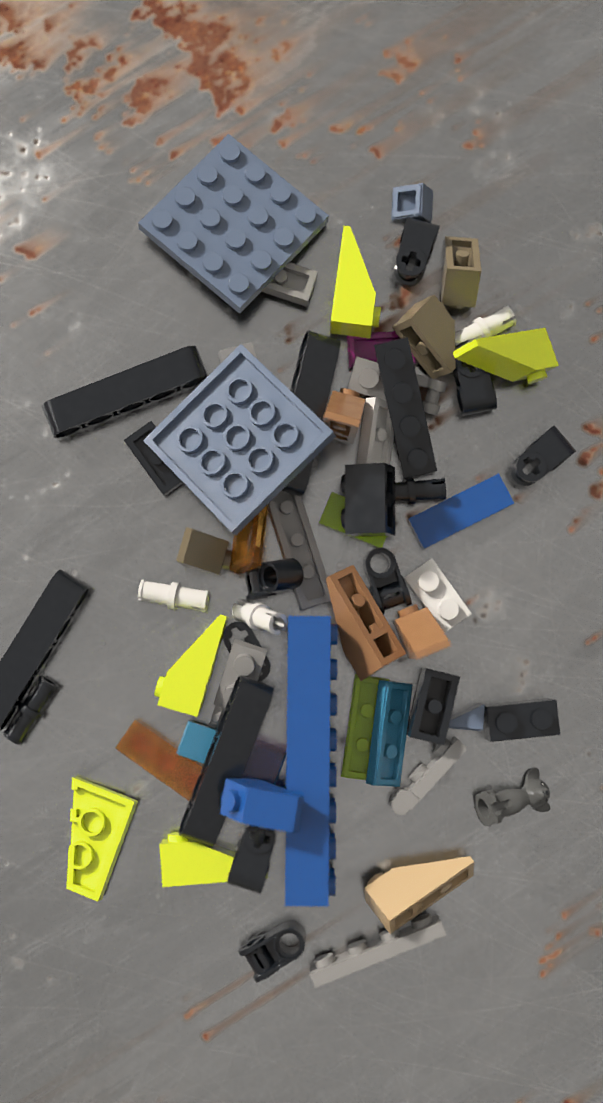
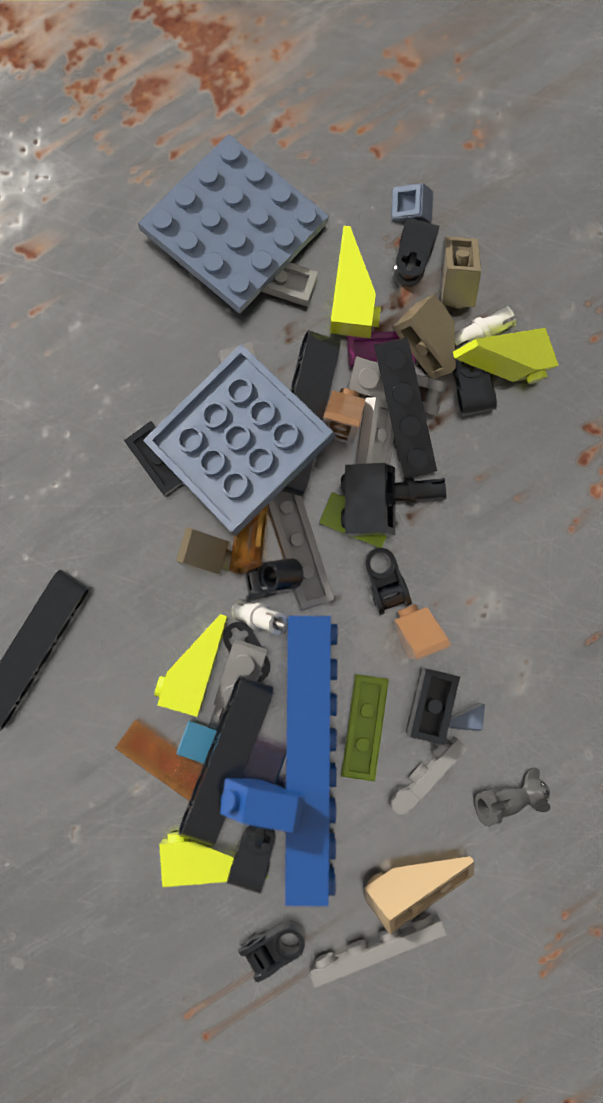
(30, 710): black pin -> none
(97, 834): neon yellow wing -> none
(124, 391): black beam -> none
(173, 595): white pin -> none
(361, 624): medium nougat slope -> none
(389, 733): dark azure tile -> none
(437, 595): white plate -> none
(460, 511): blue tile -> none
(521, 719): black brick -> none
(544, 455): black piece -> none

